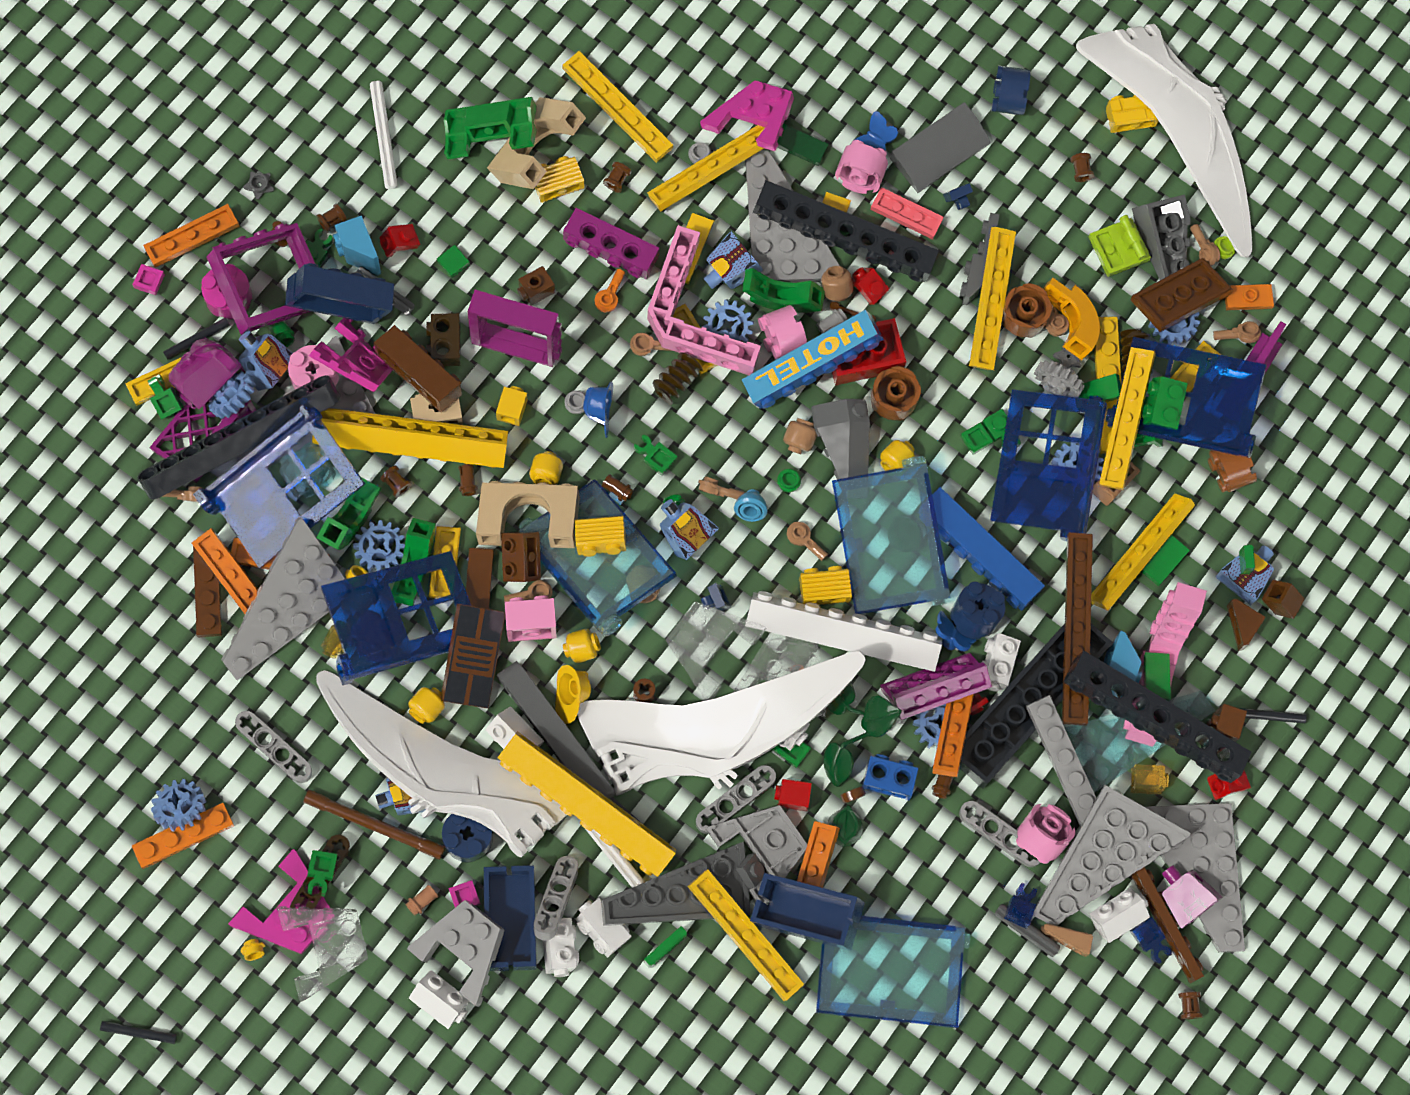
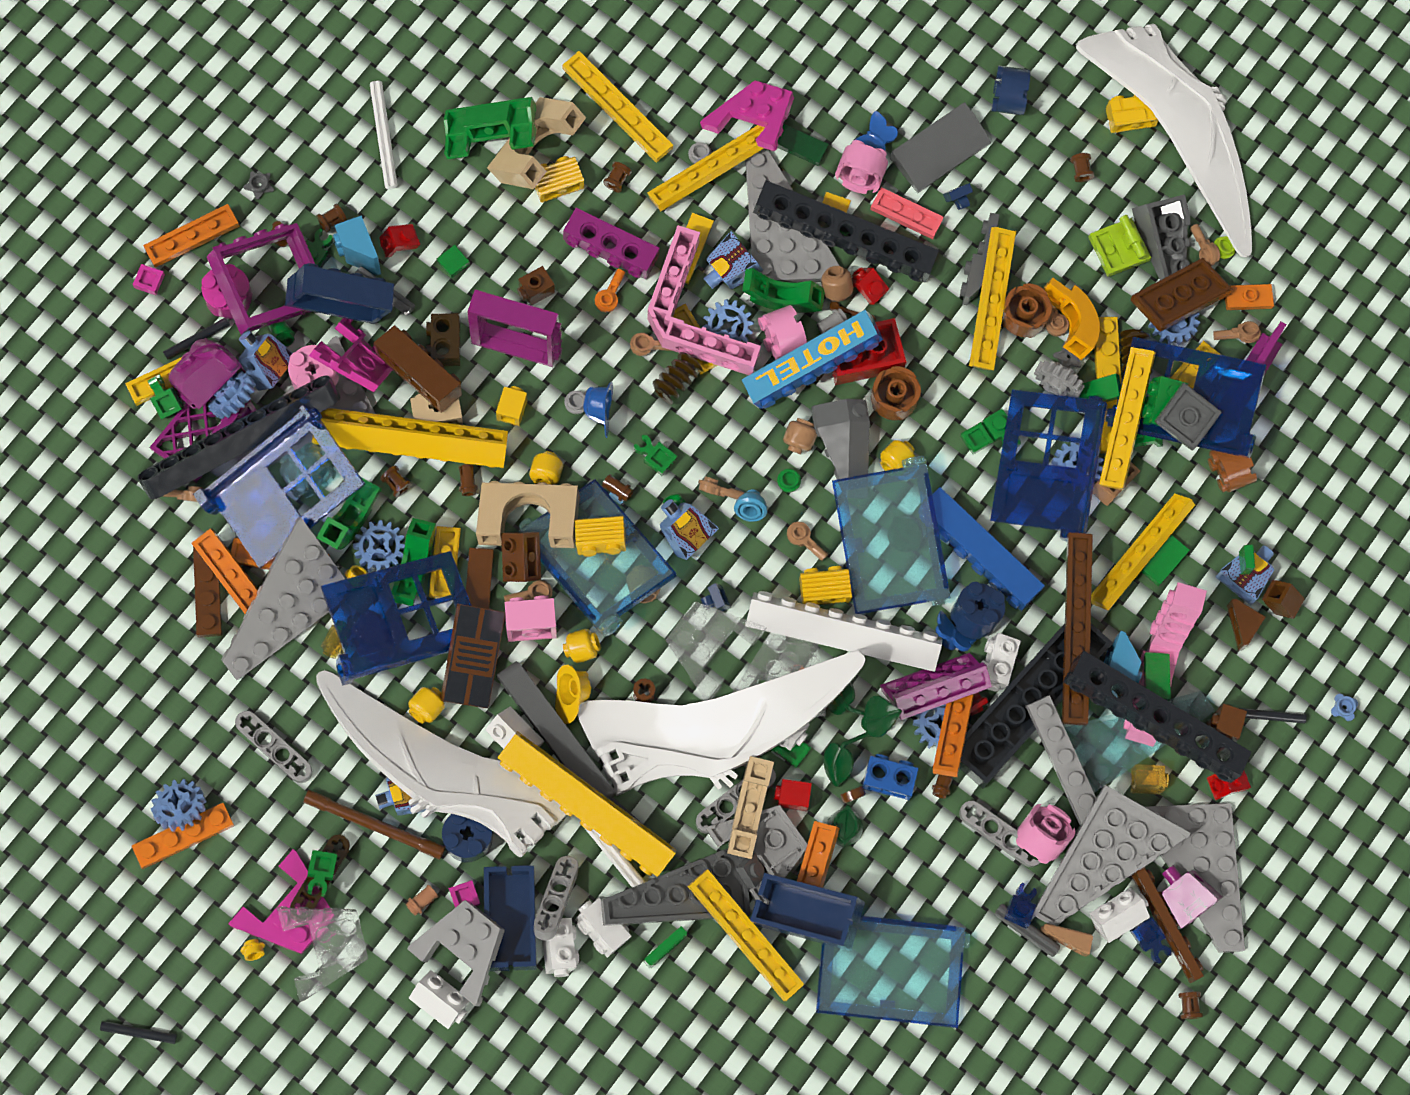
(749, 807): none -> tan slope
(1187, 416): none -> dark grey tile
(1350, 703): none -> medium blue plate

